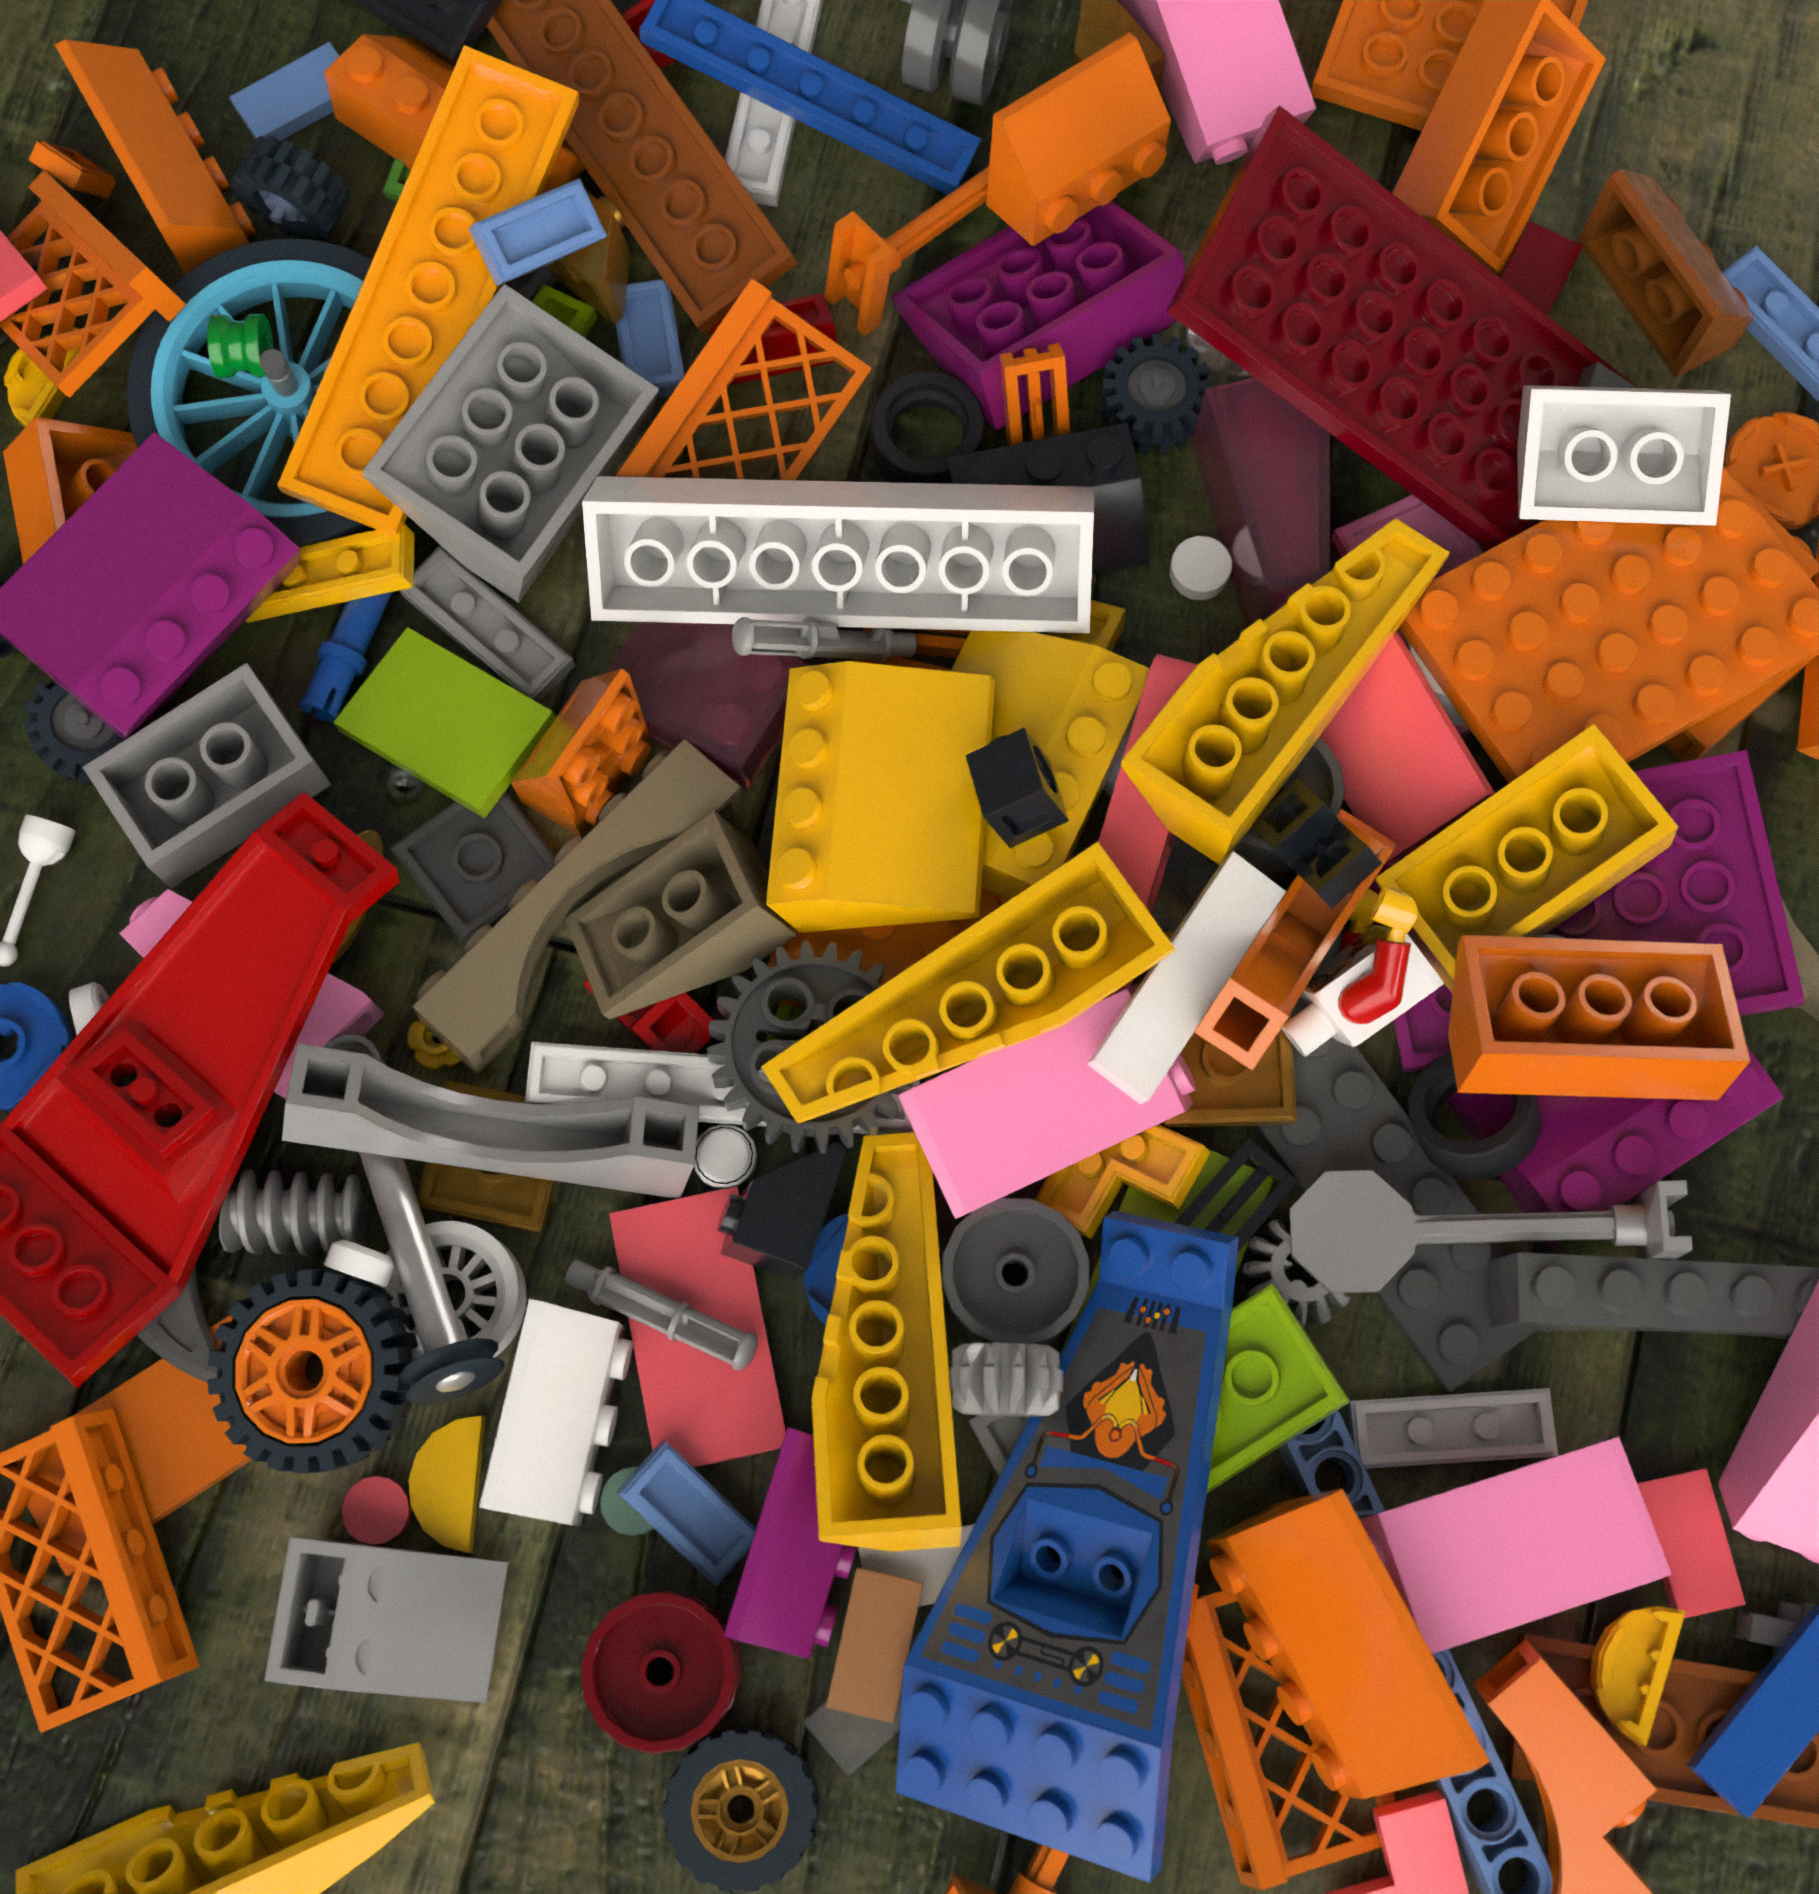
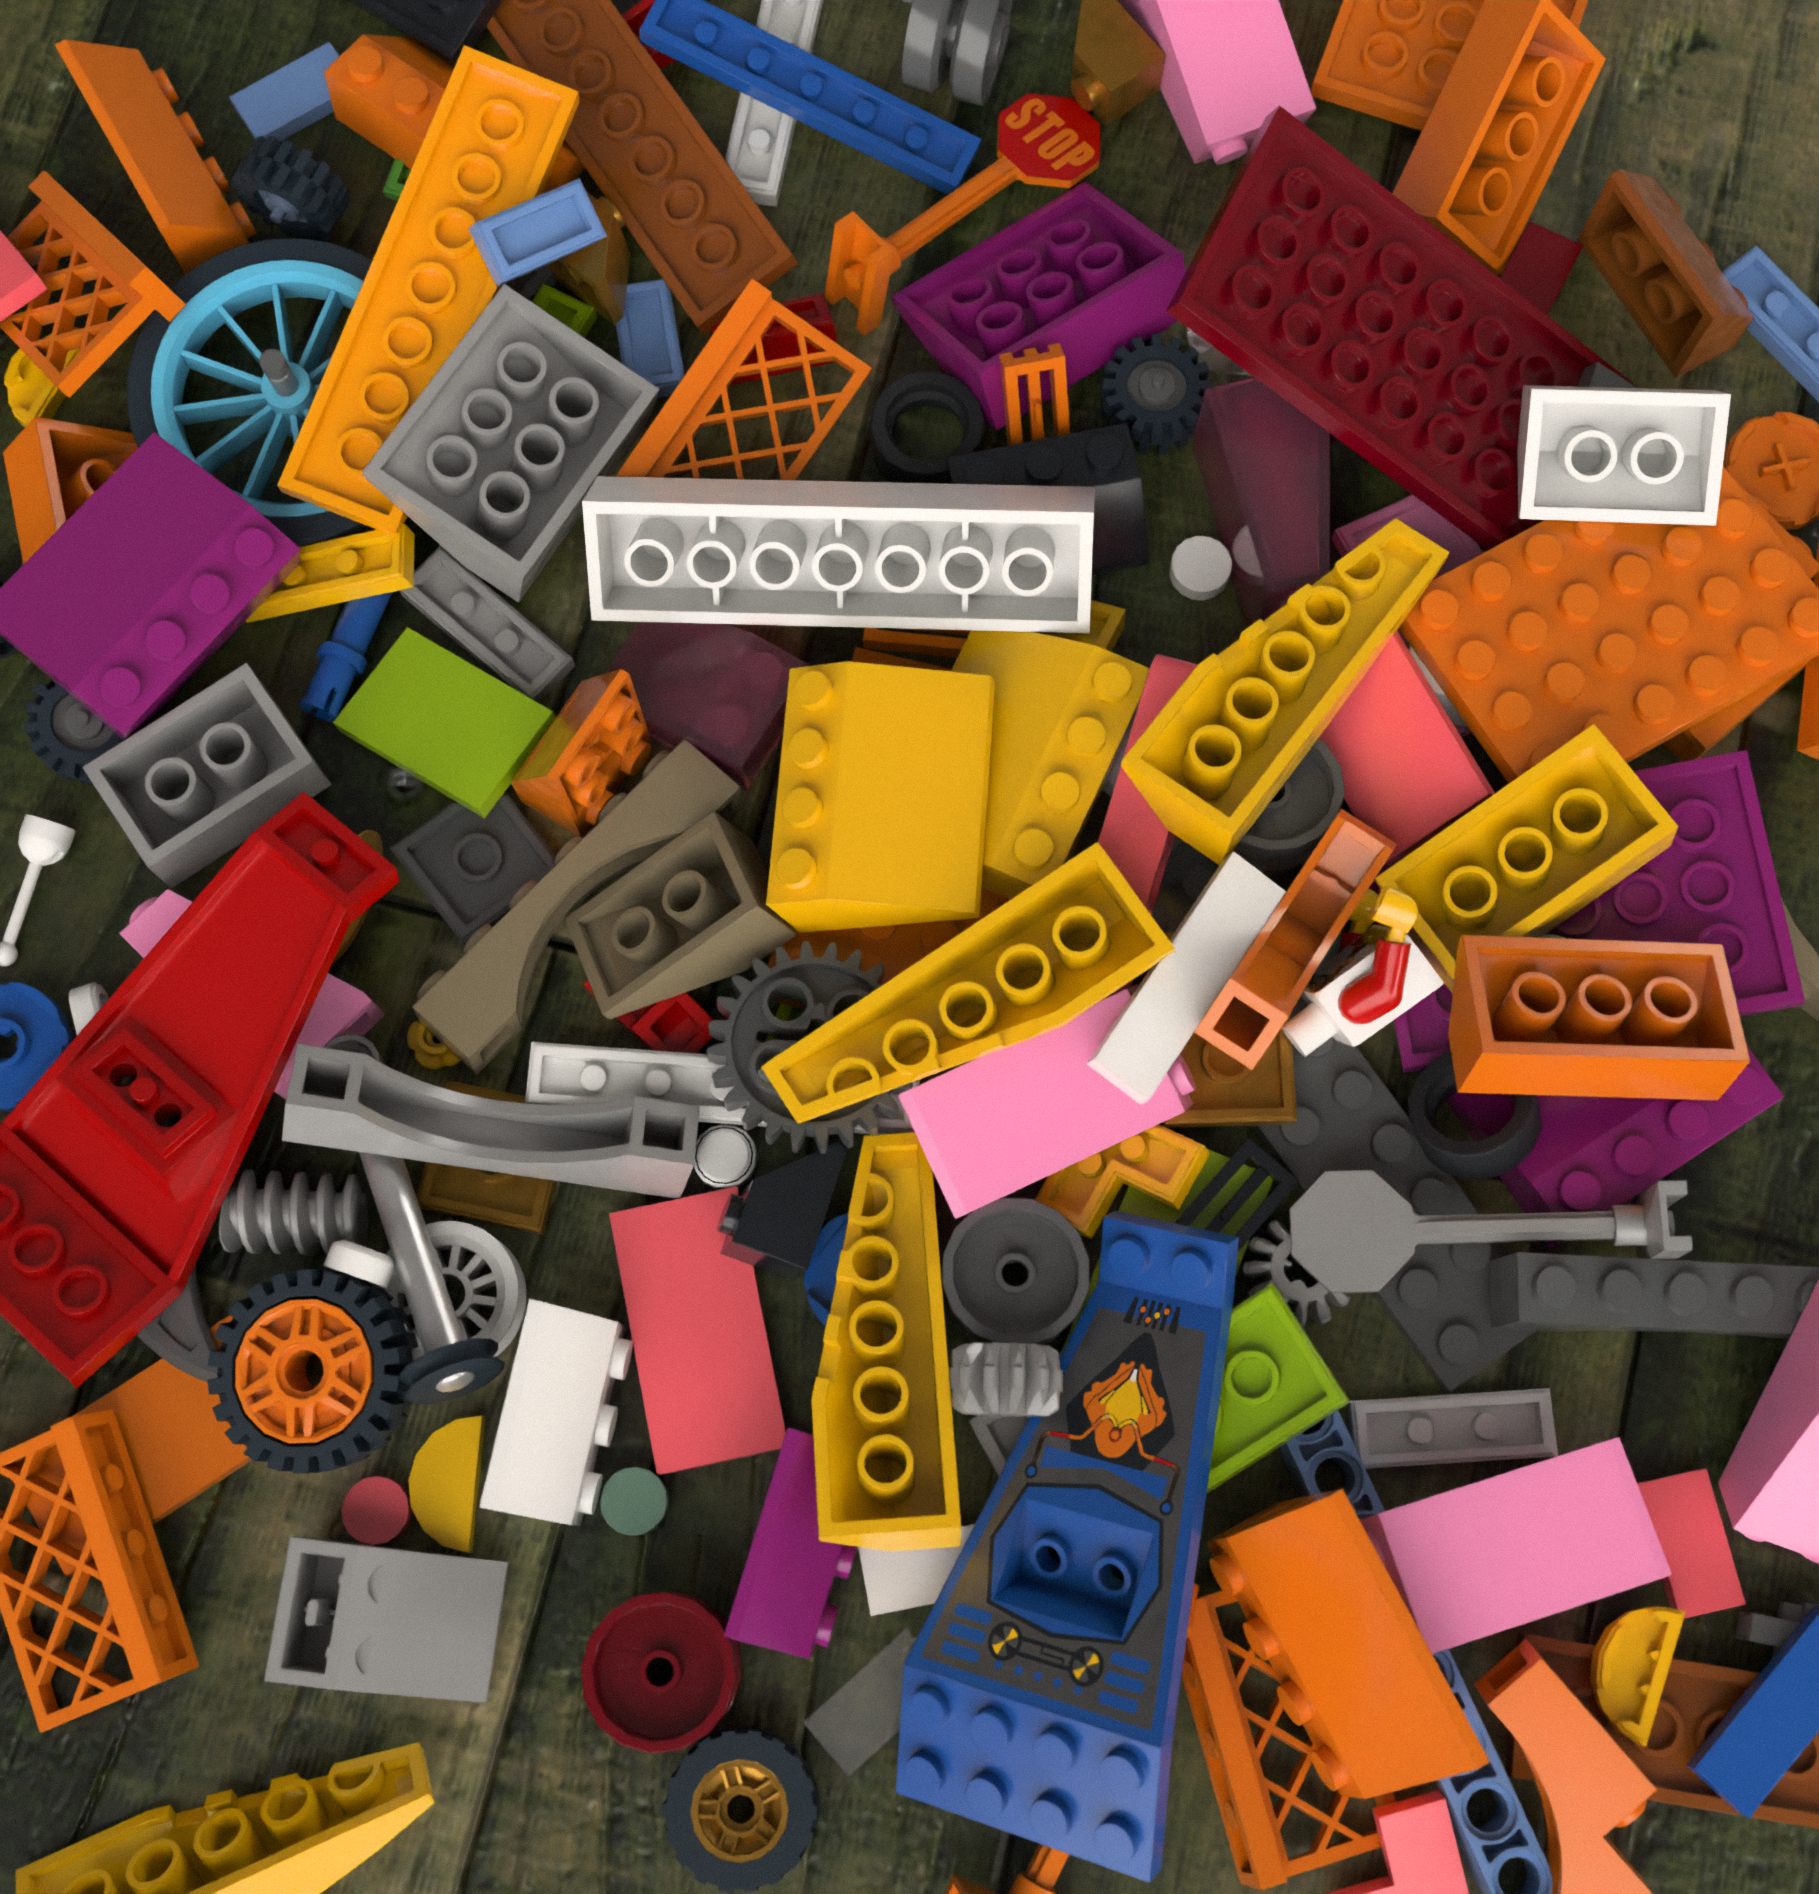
(72, 169): orange tile -> none
(238, 344): green wheel -> none
(664, 1314): light grey piece -> none
(688, 1513): medium blue tile -> none
(819, 640): light grey piece -> none
(874, 1645): medium nougat tile -> none
(1016, 788): black brick -> none
(1077, 141): orange slope -> none
(1315, 843): black slope -> none

